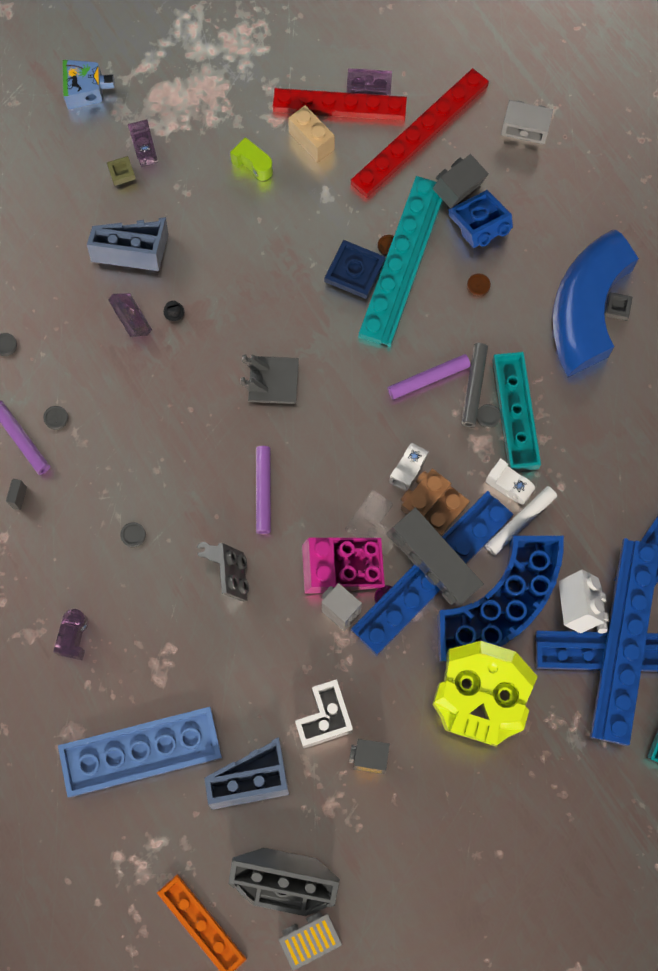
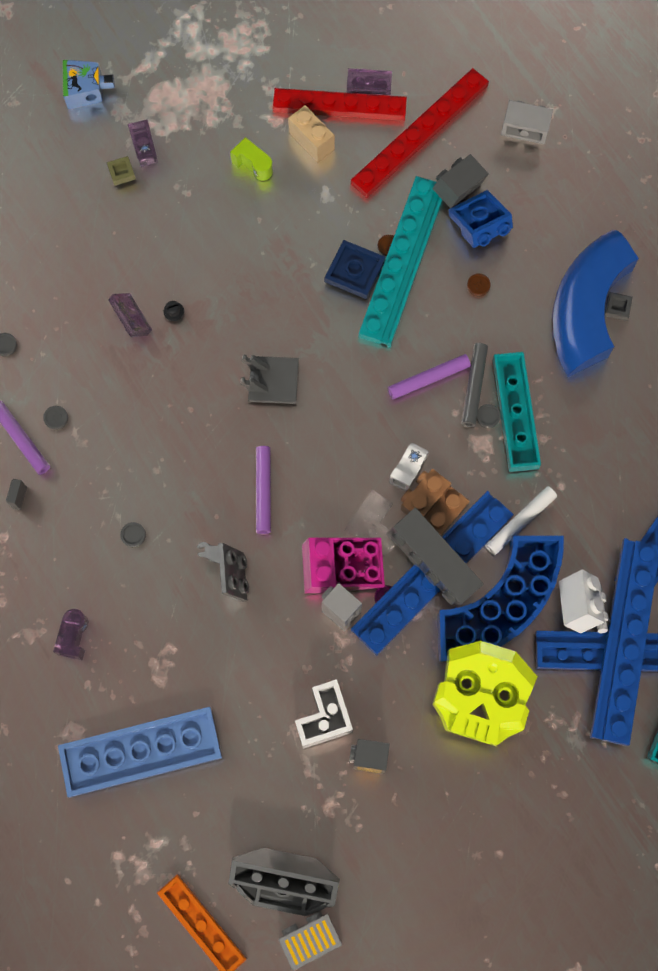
(129, 245): sand blue wedge -> none
(250, 779): sand blue wedge -> none
(510, 482): white leg -> none

